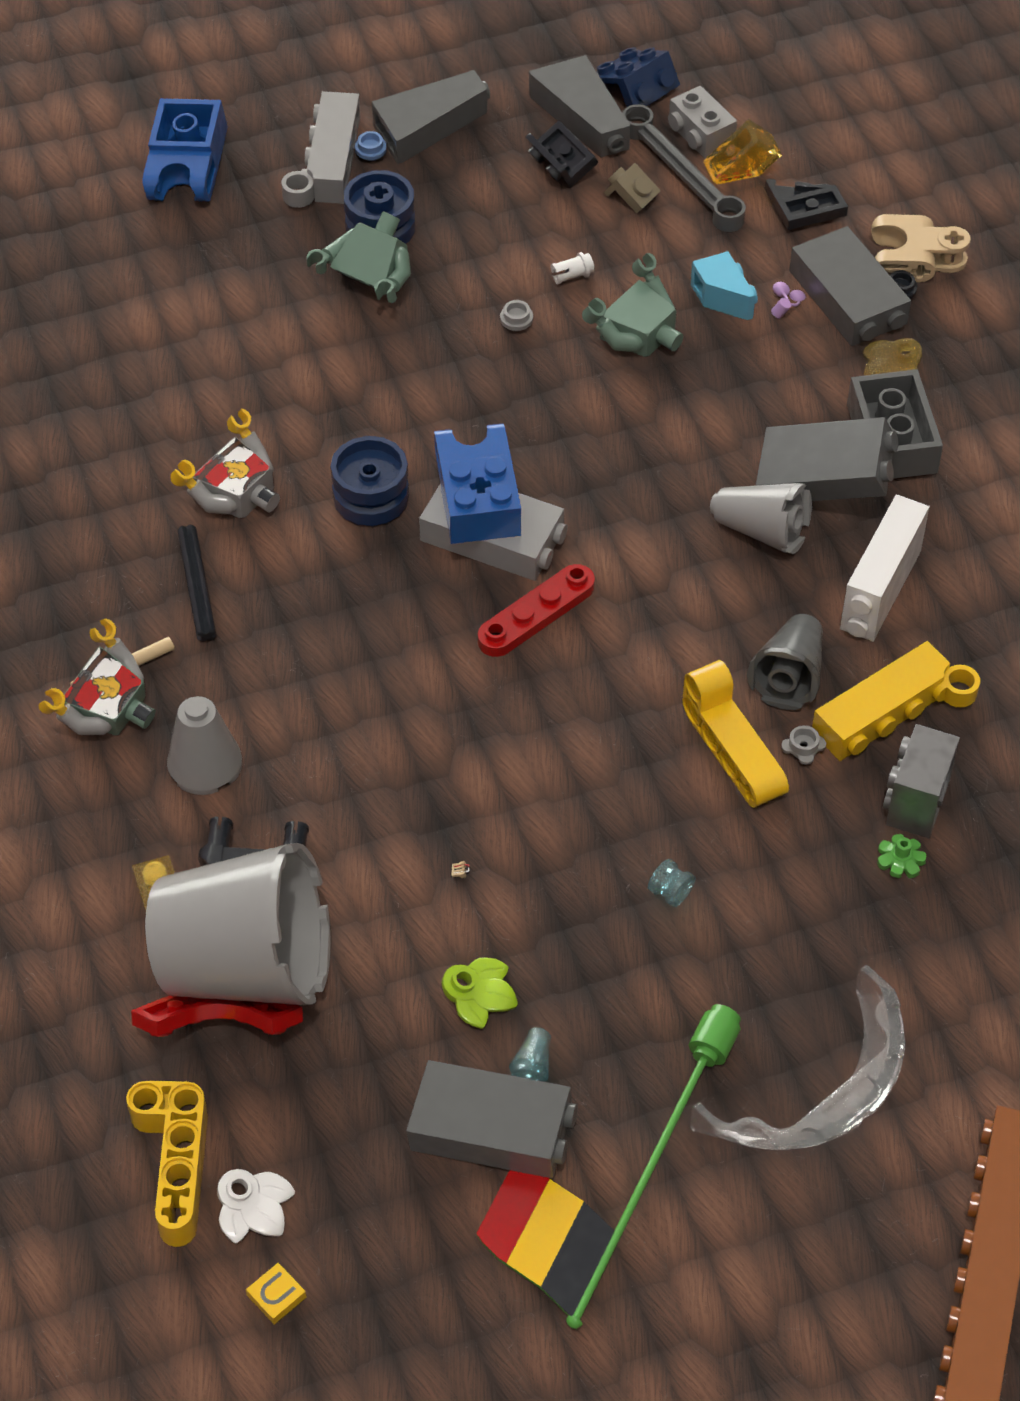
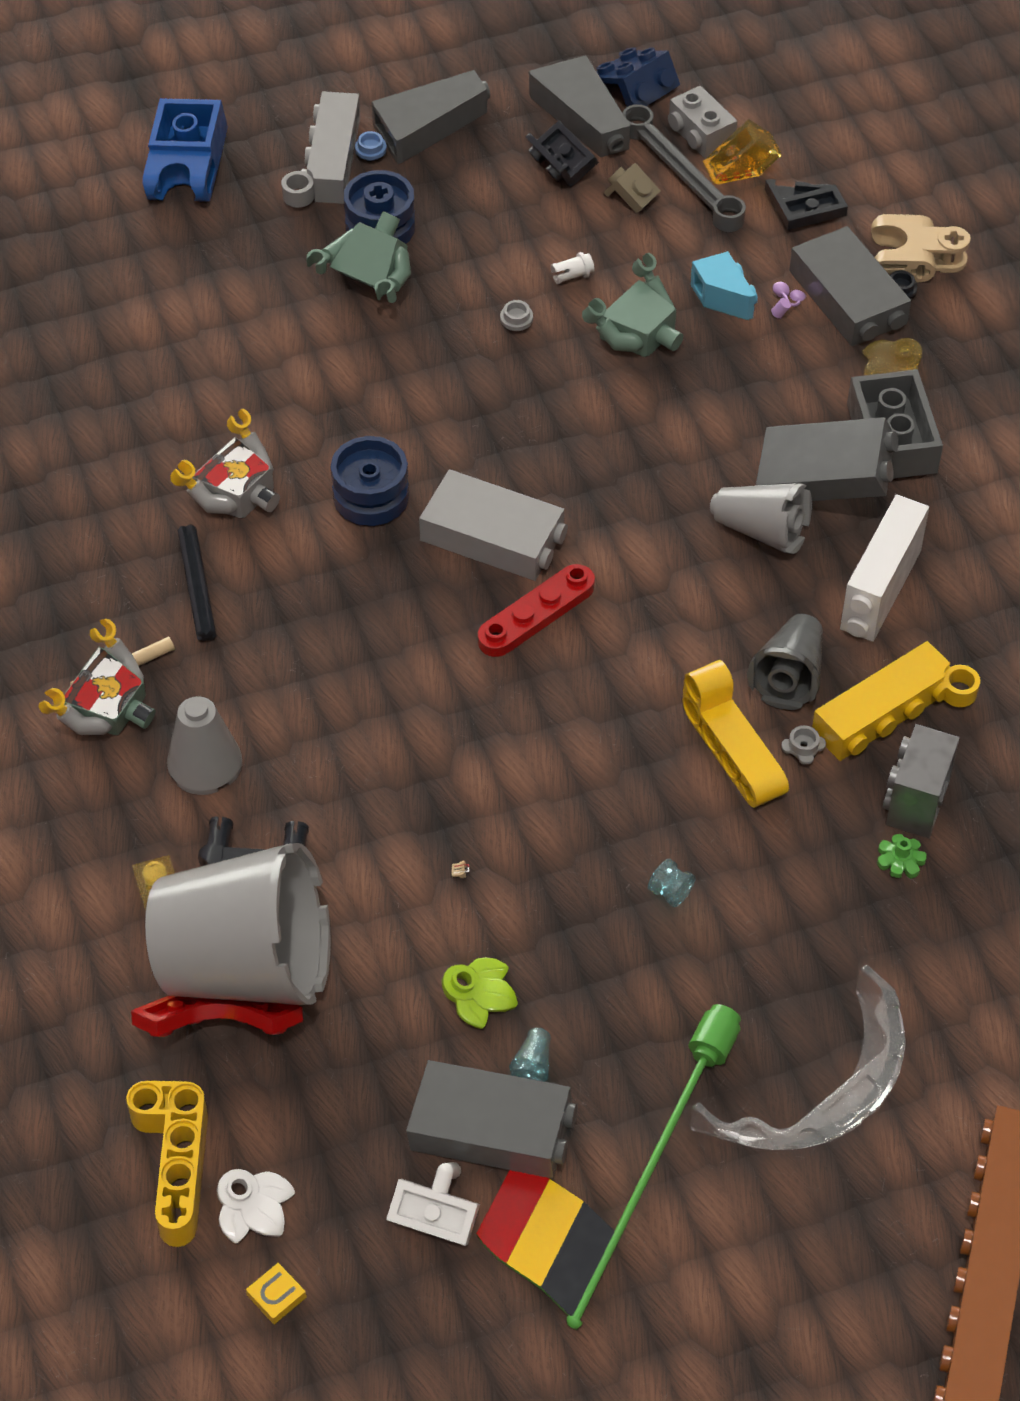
(433, 1208): none -> white plate
(478, 486): blue brick -> none

